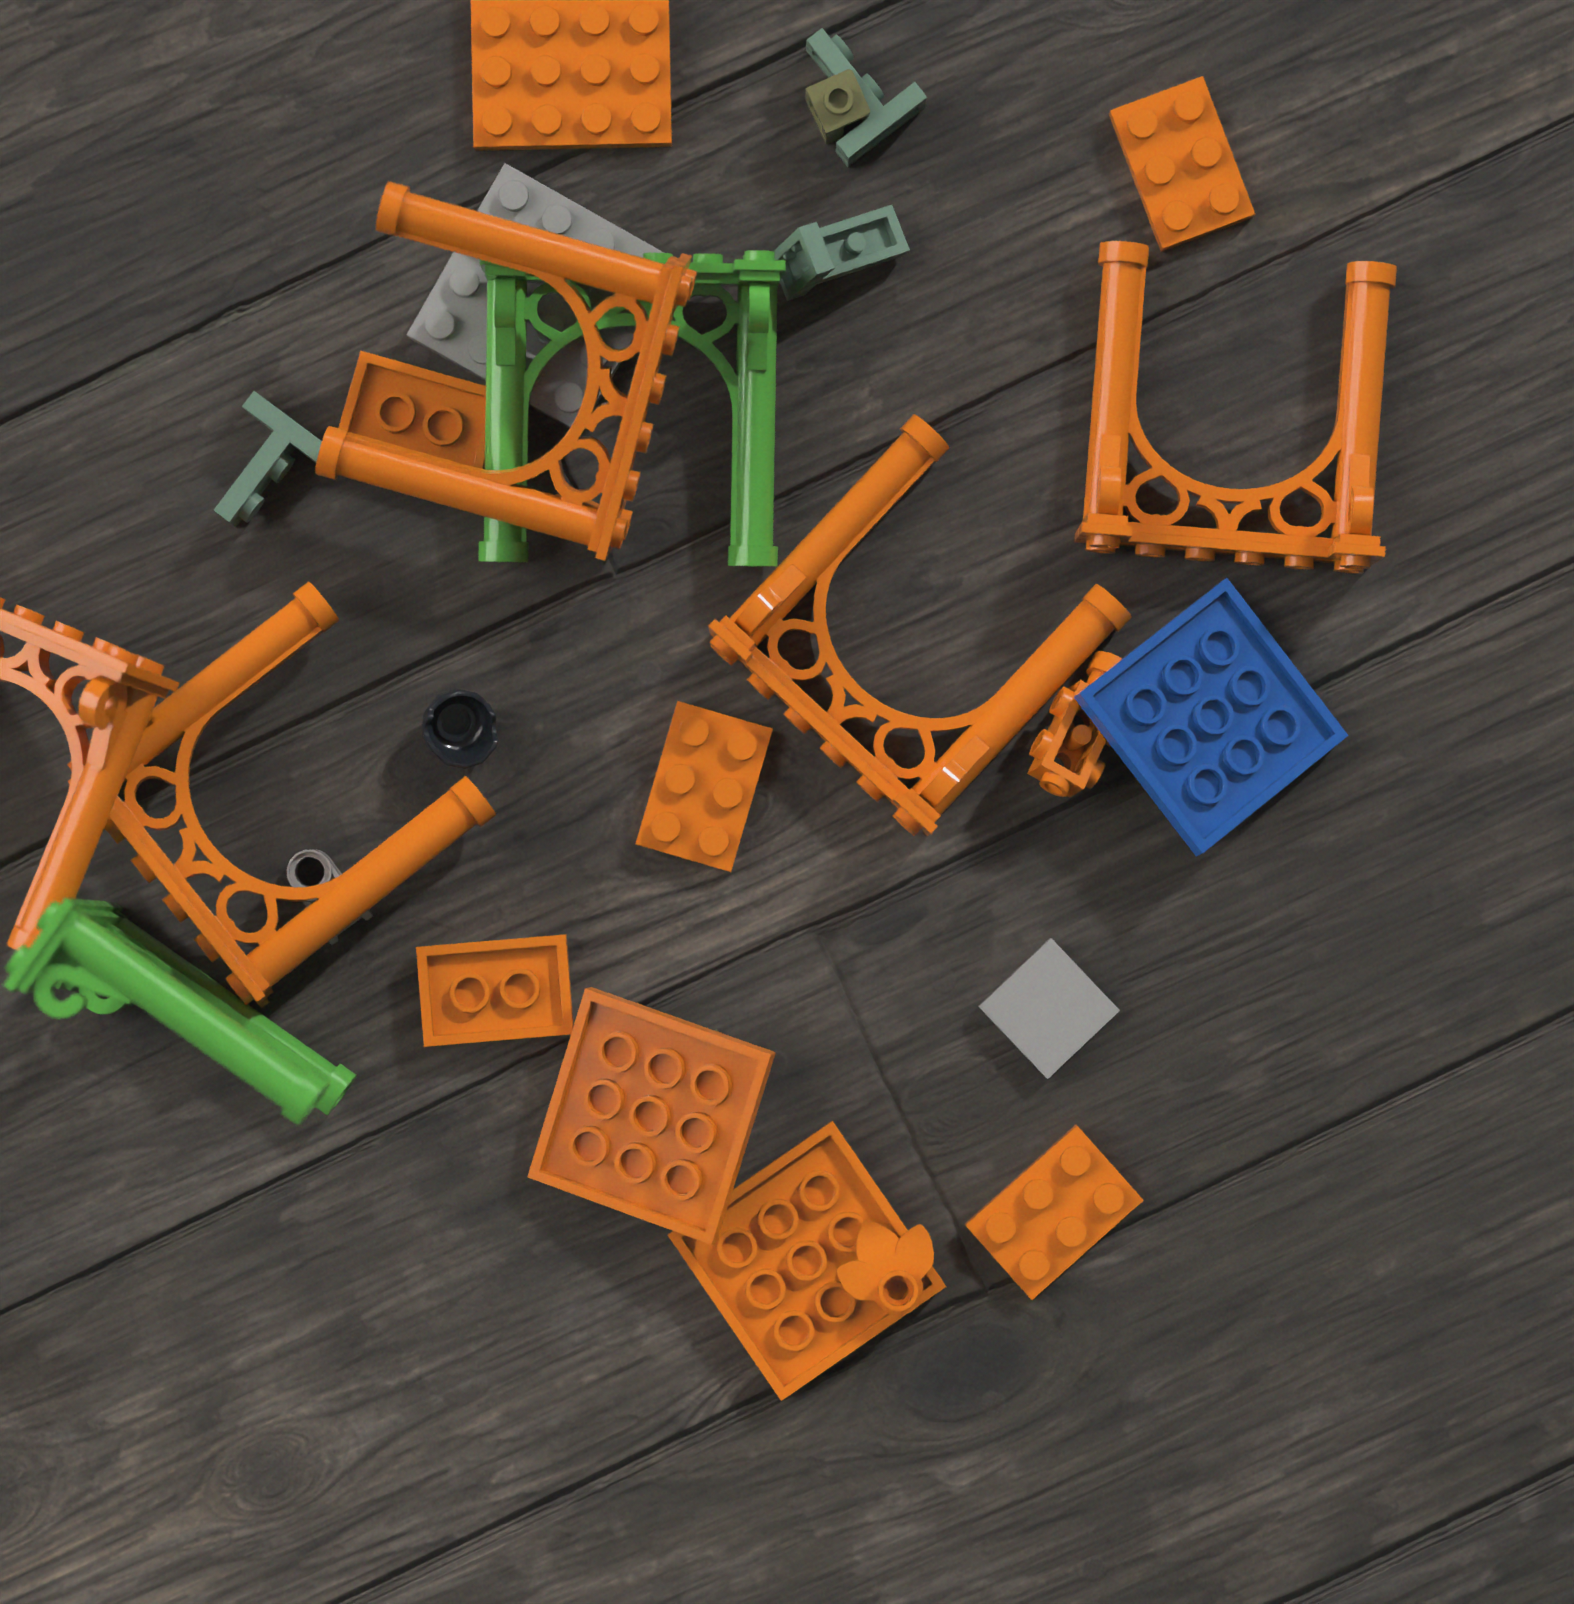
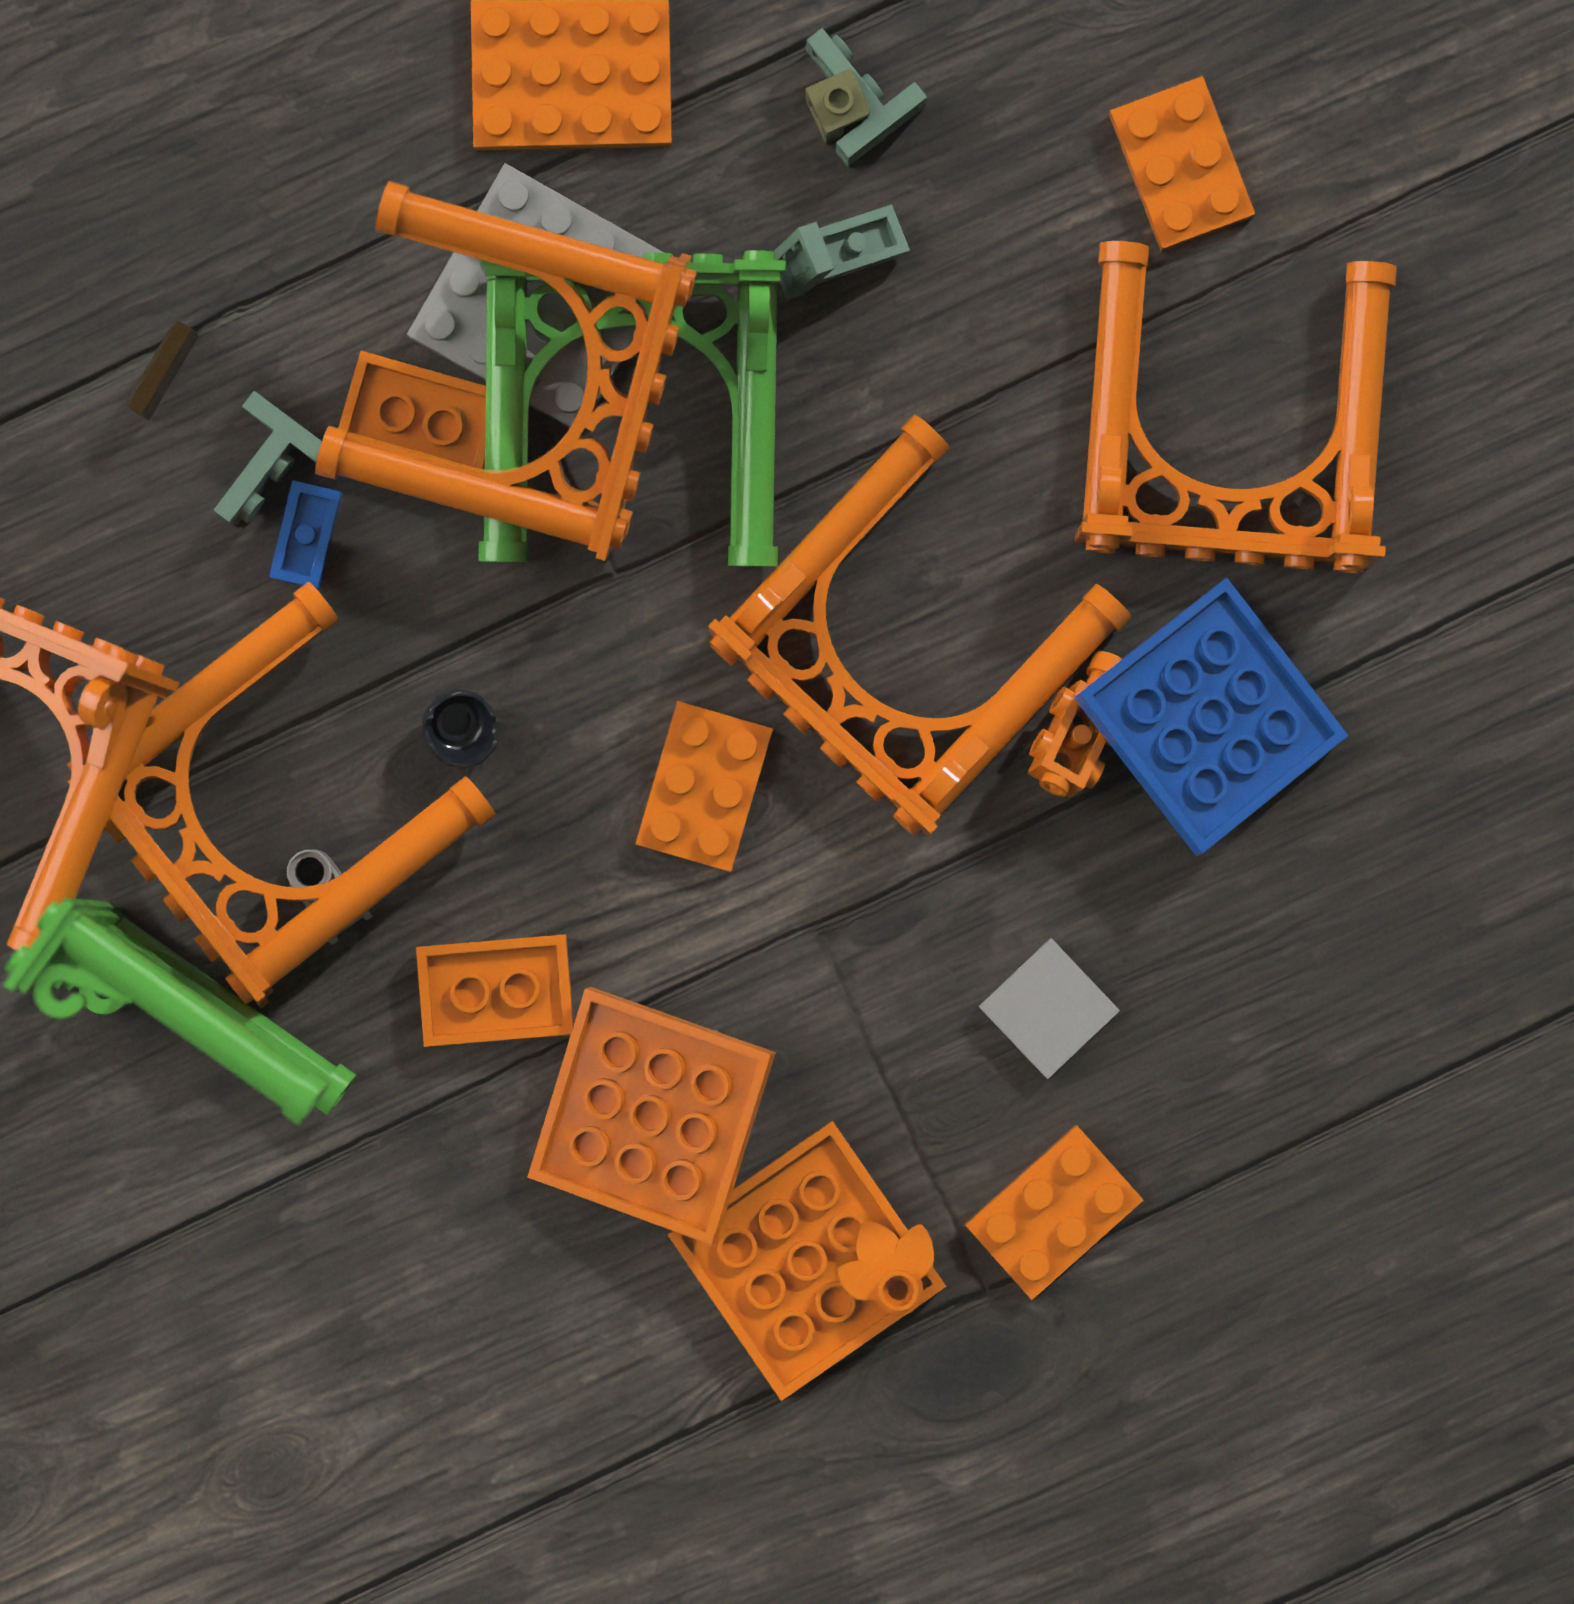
(162, 369): none -> dark brown tile
(305, 534): none -> blue plate

